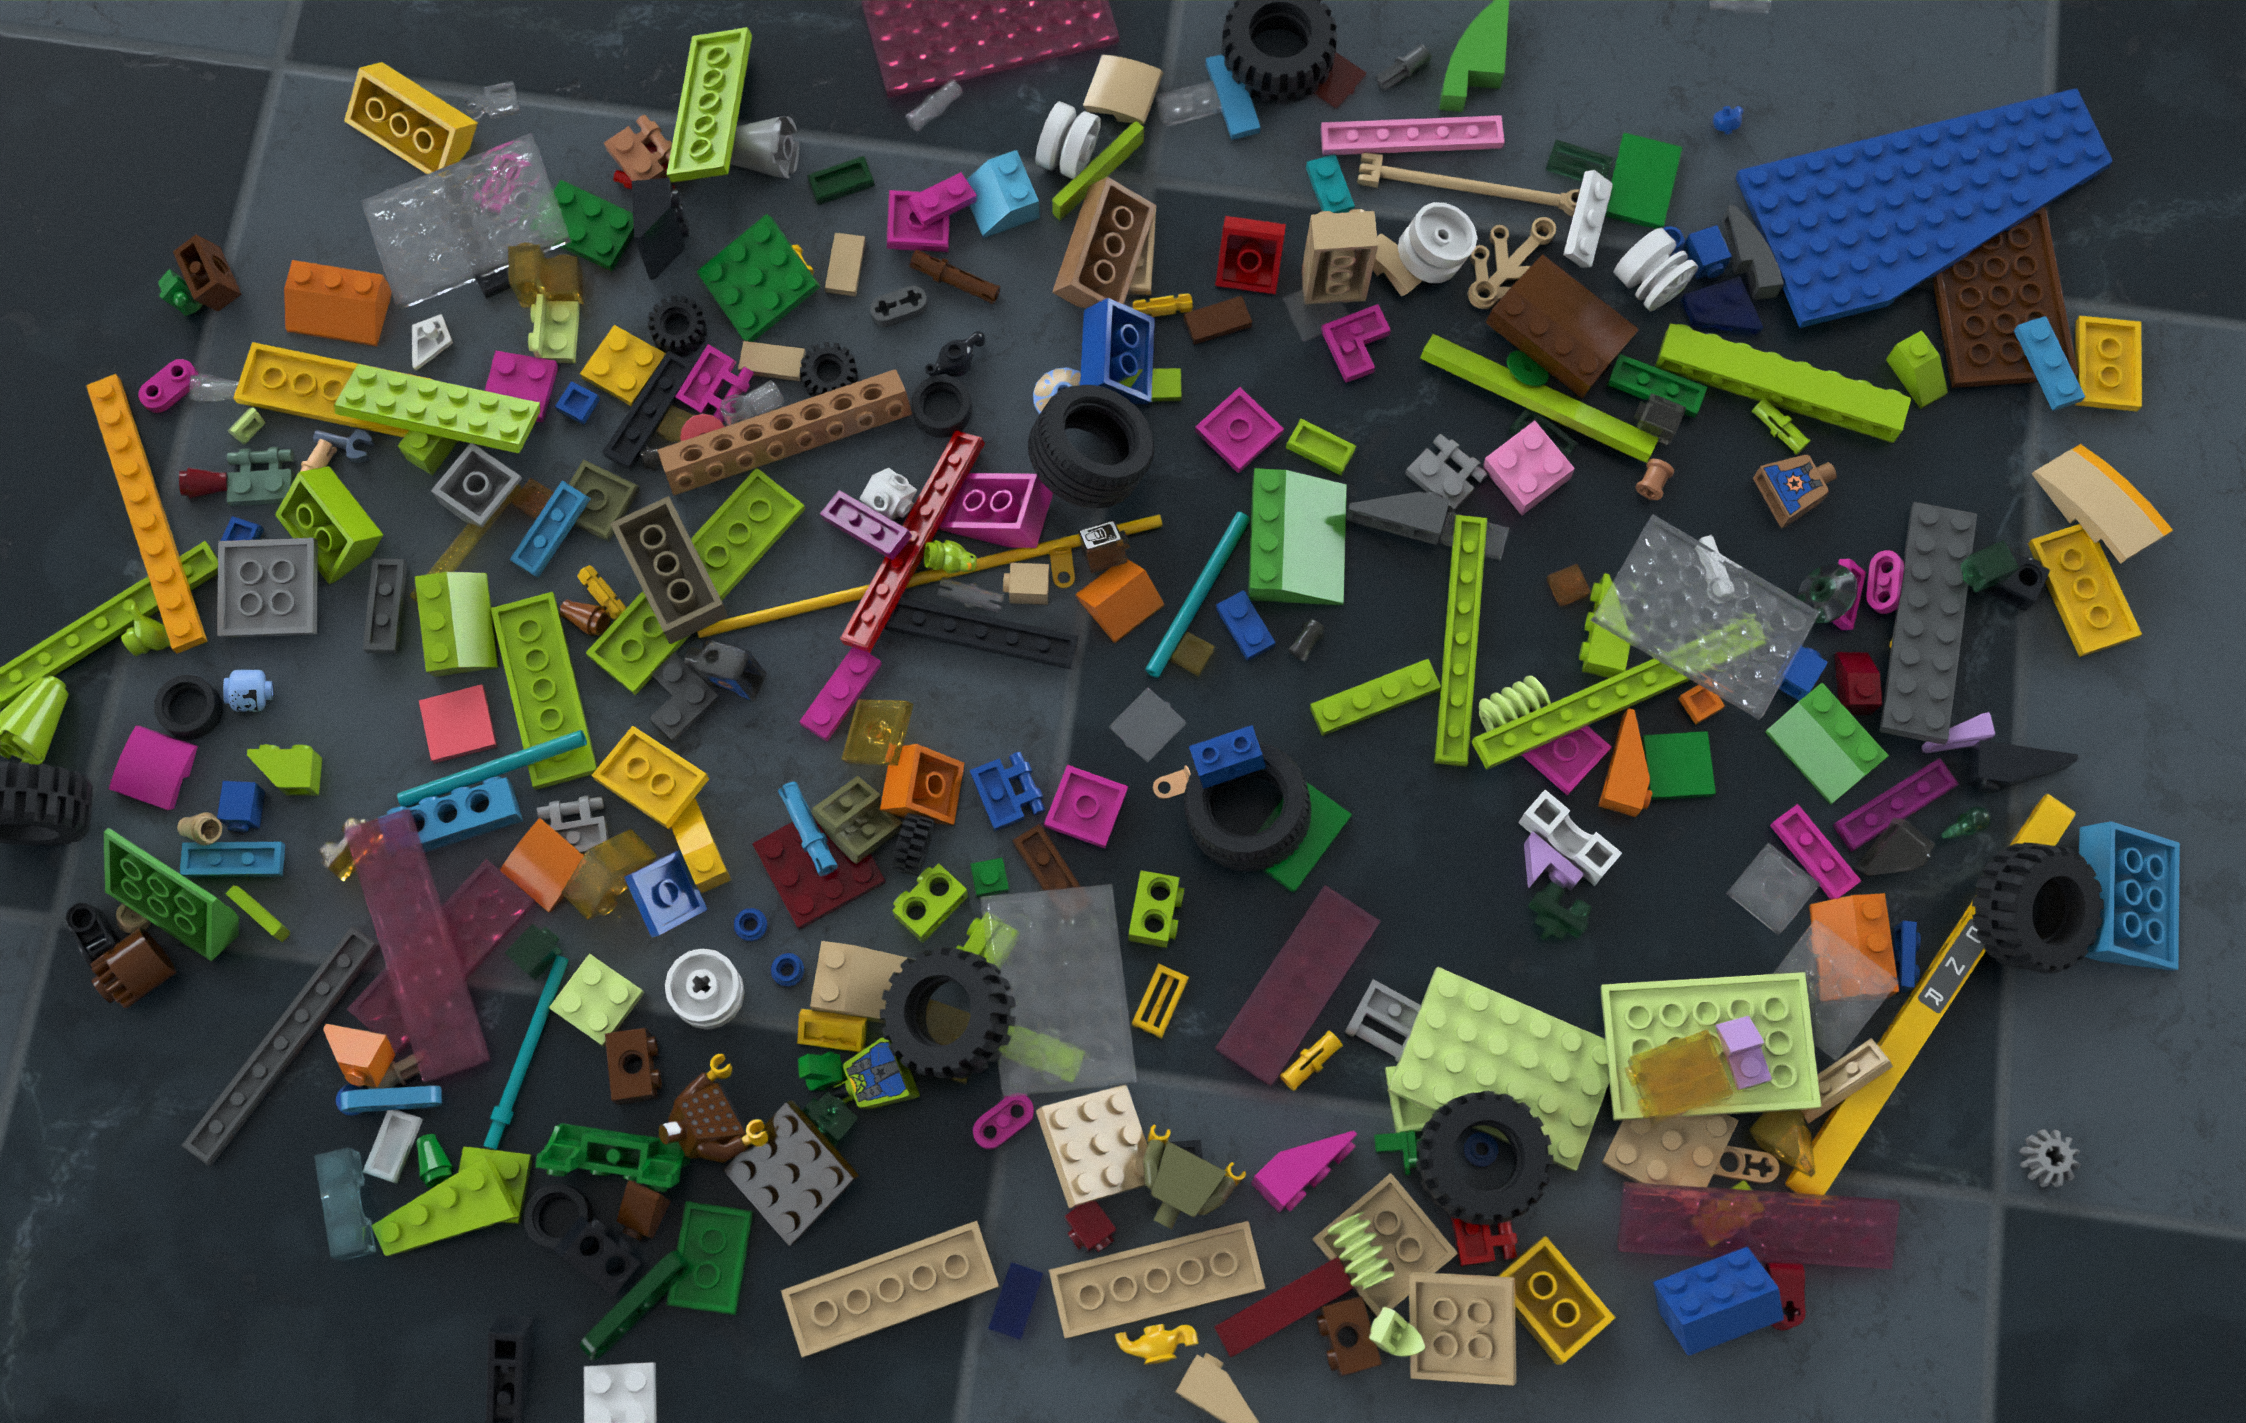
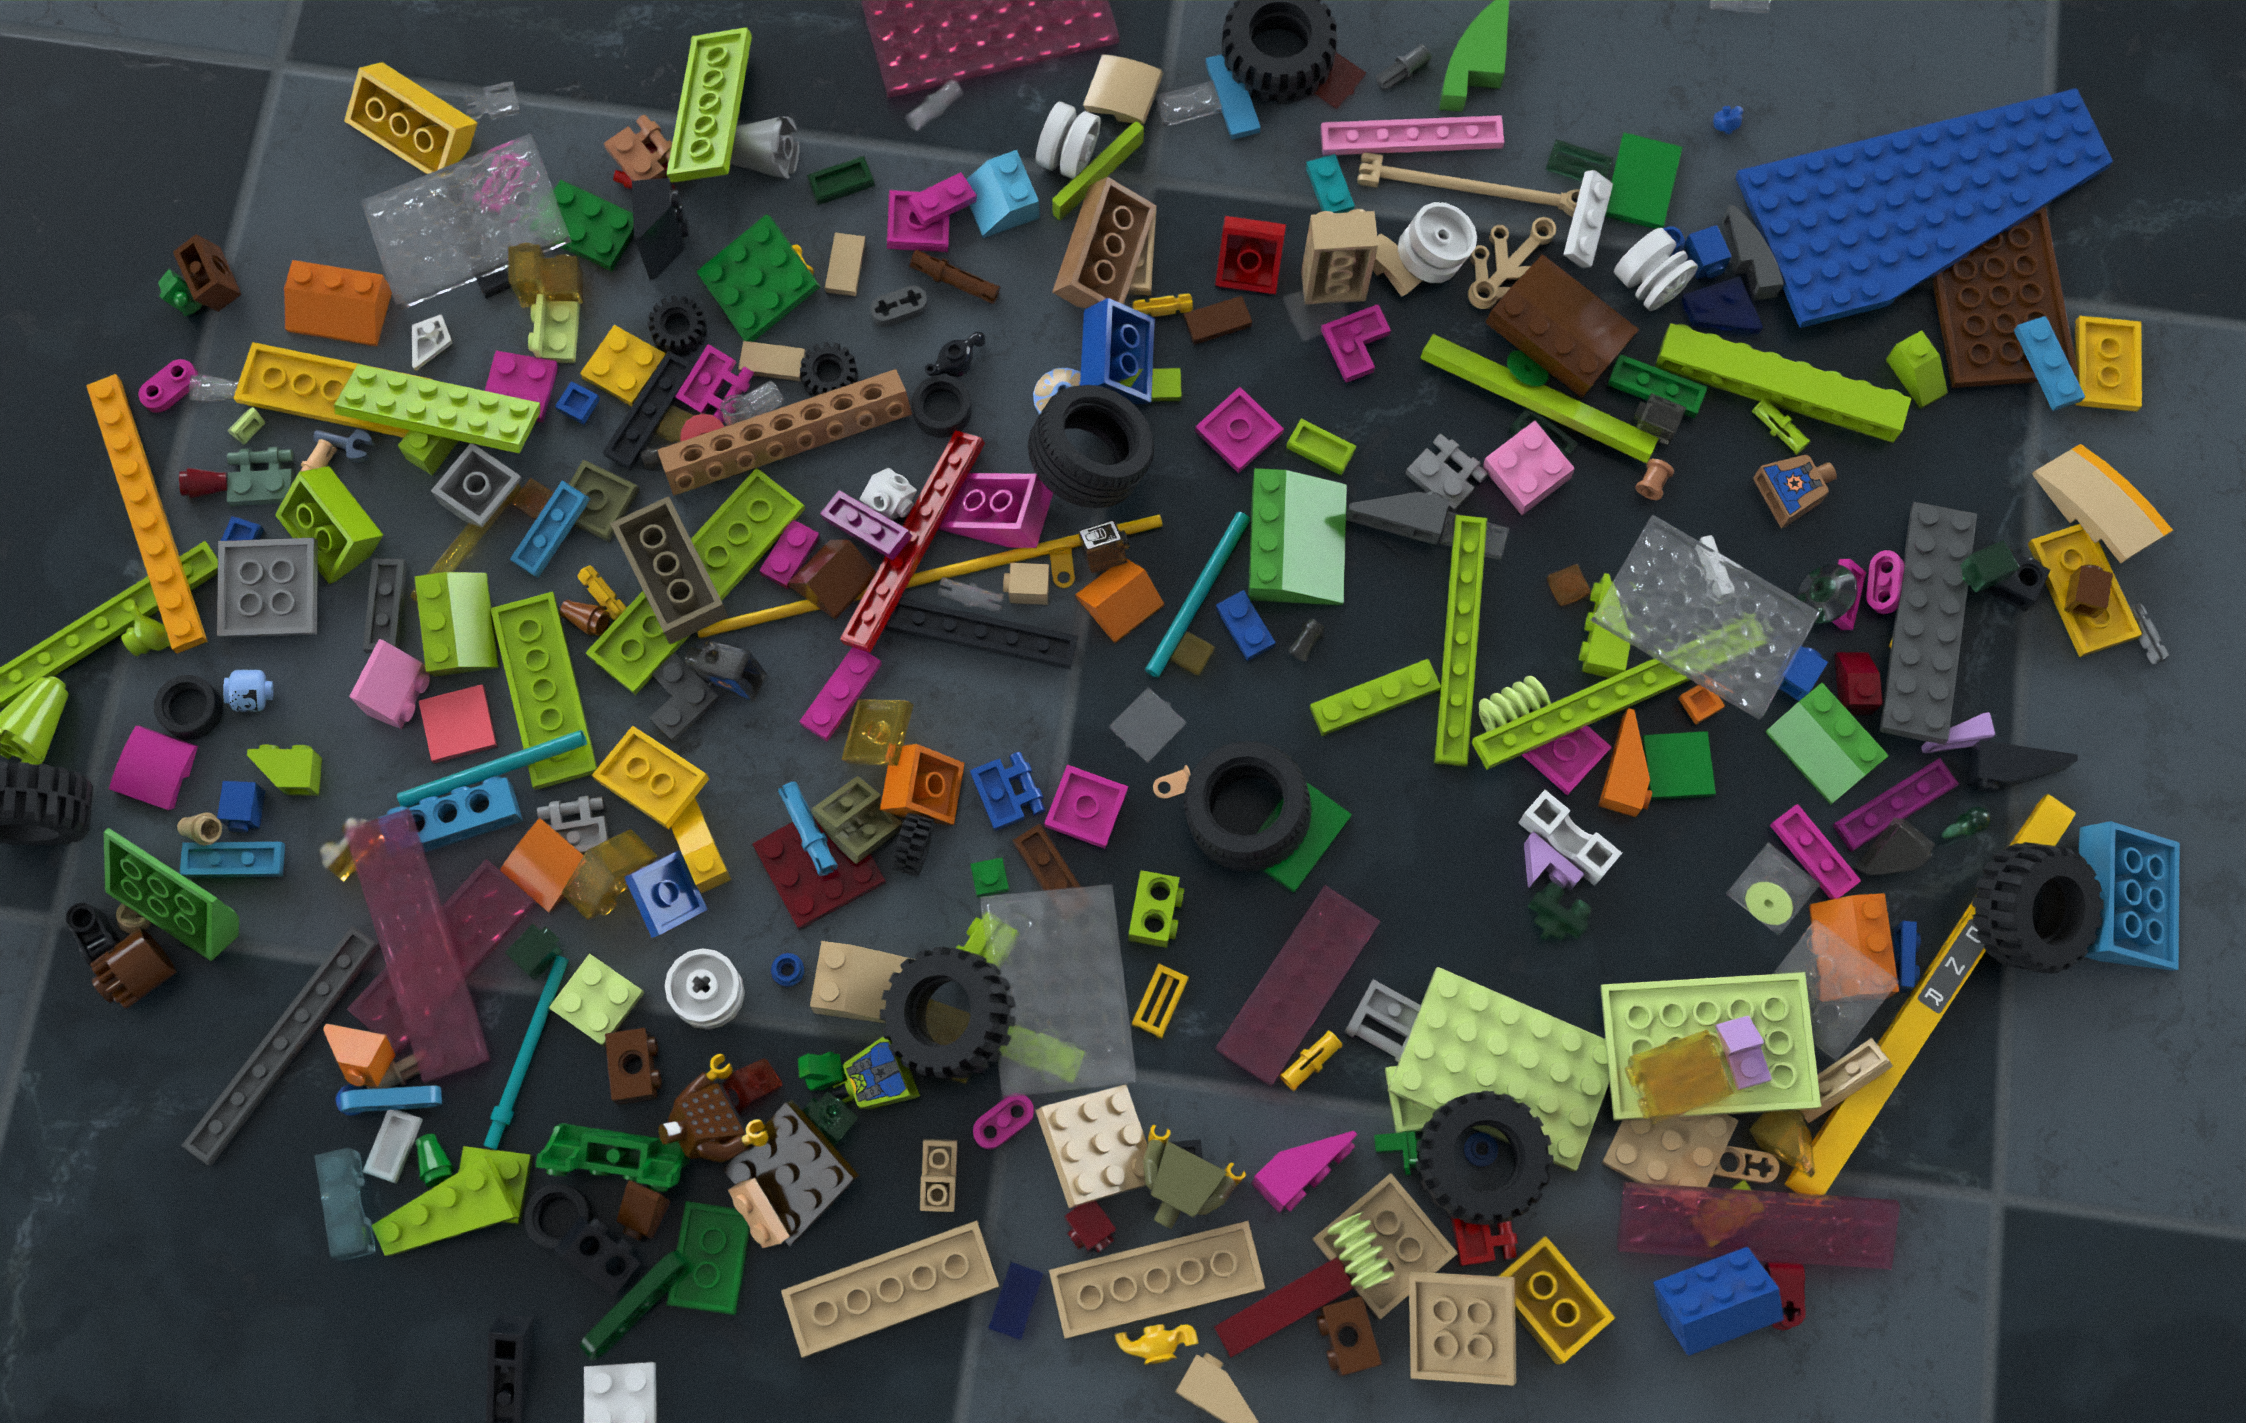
(258, 913): lime tile -> none
(390, 685): none -> bright pink slope
(745, 916): blue plate -> none
(752, 1083): none -> clear red bracket
(758, 1213): none -> light nougat plate
(789, 553): none -> dark pink plate
(832, 1030): yellow plate -> none
(834, 577): none -> reddish brown slope
(937, 907): lime brick -> none
(938, 1175): none -> tan slope
(949, 557): lime animal -> none
(1227, 756): blue brick -> none
(1395, 1335): yellowish green plate -> none
(1769, 903): none -> yellowish green piece
(2058, 1151): light grey gear -> none
(2088, 591): none -> reddish brown brick
(2150, 637): none -> dark grey axle

